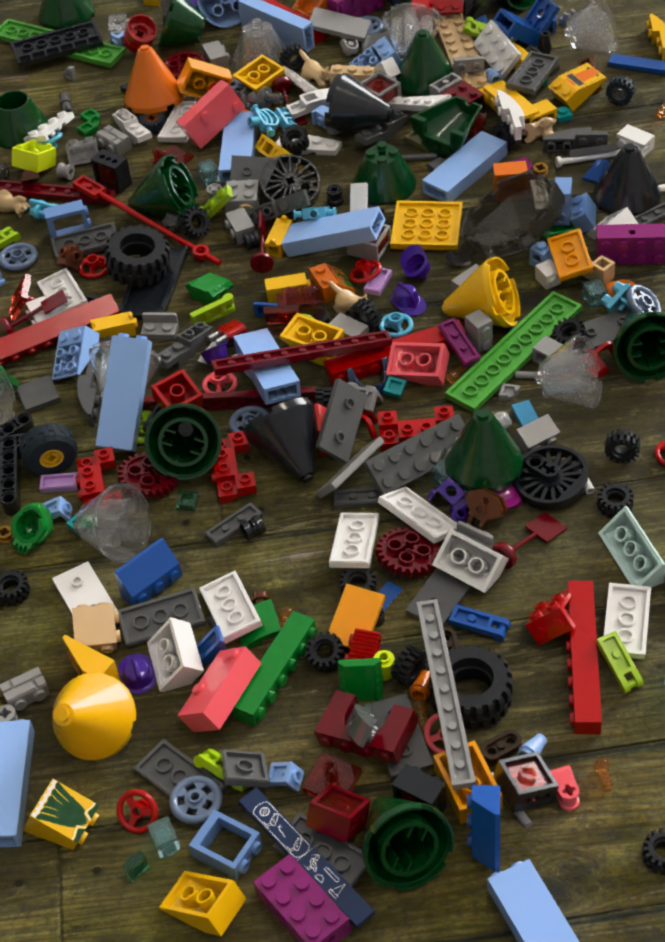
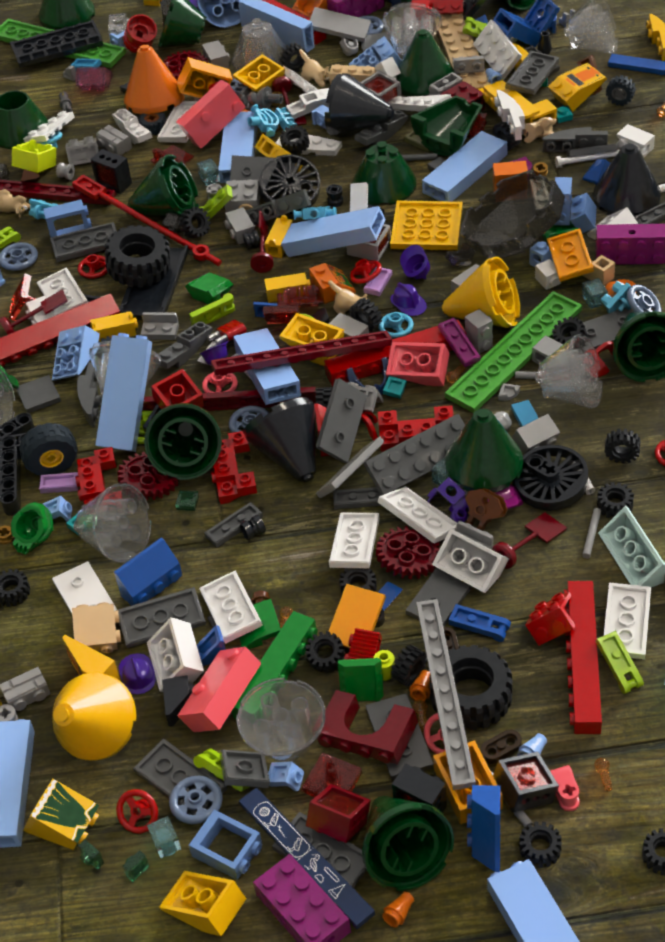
(70, 257): copper brick -> none
(80, 63): none -> dark azure tile
(90, 854): none -> clear green plate
(92, 122): green tile -> none
(93, 78): none -> clear pink slope
(176, 693): none -> black slope
(281, 718): none -> clear cone
(361, 724): dark grey slope -> none
(396, 911): none -> orange cone
(540, 832): none -> black tyre
(591, 533): none -> light grey bar

